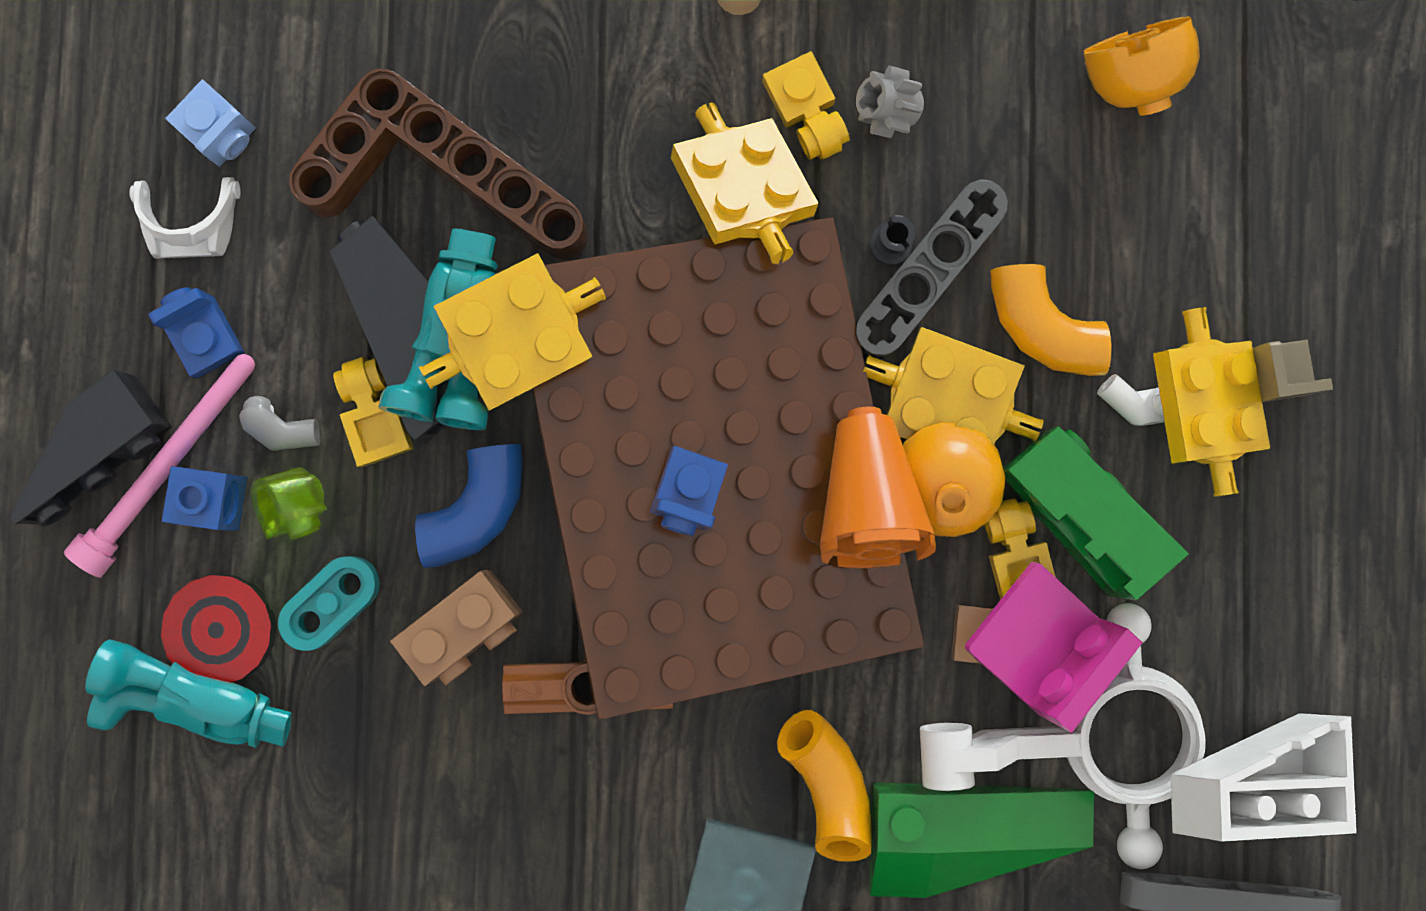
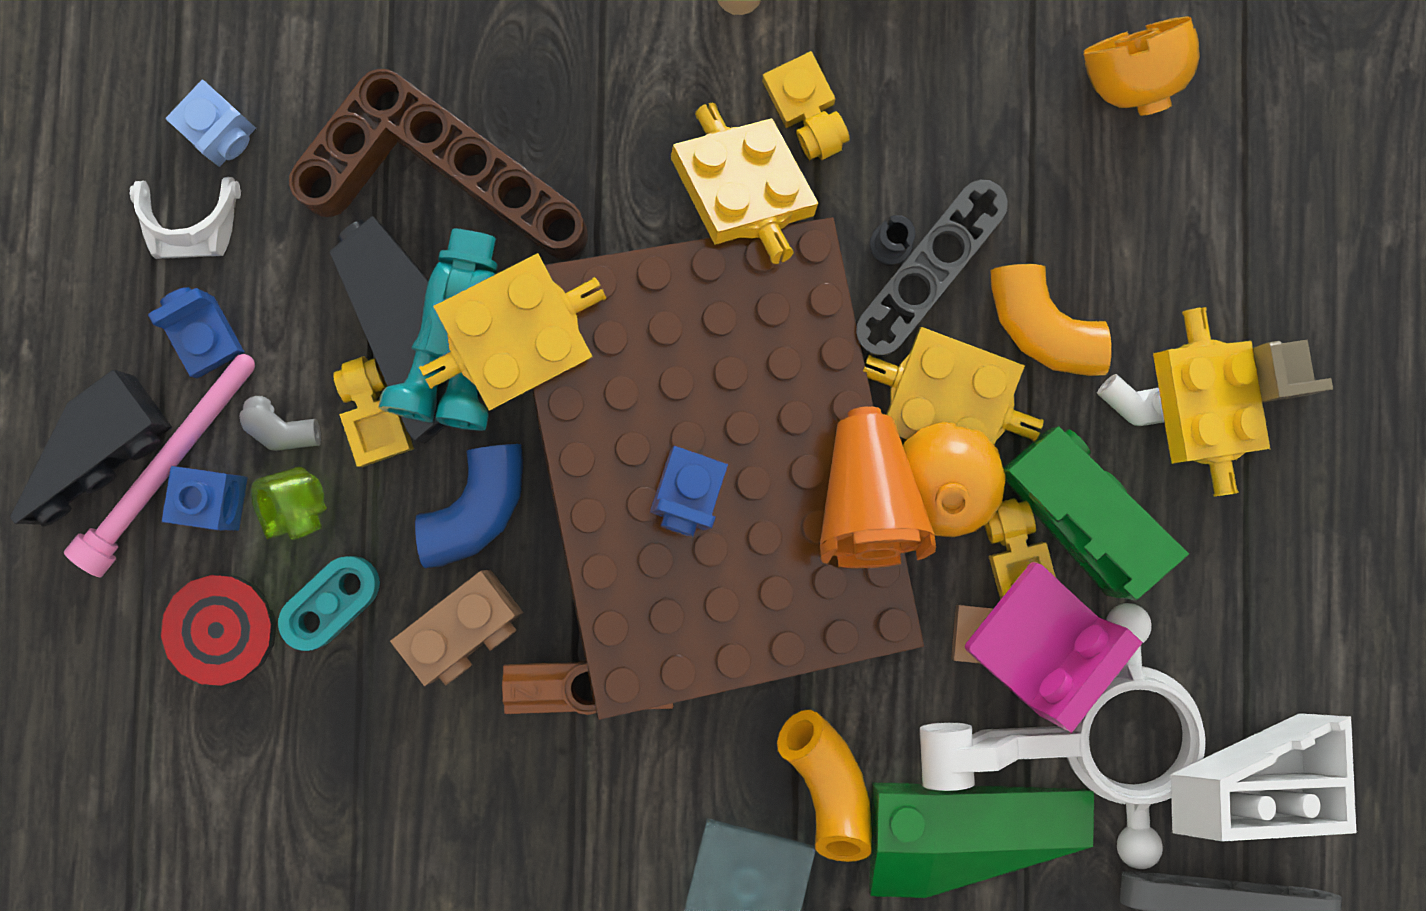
(212, 708): teal piece -> none
(889, 101): light grey gear -> none

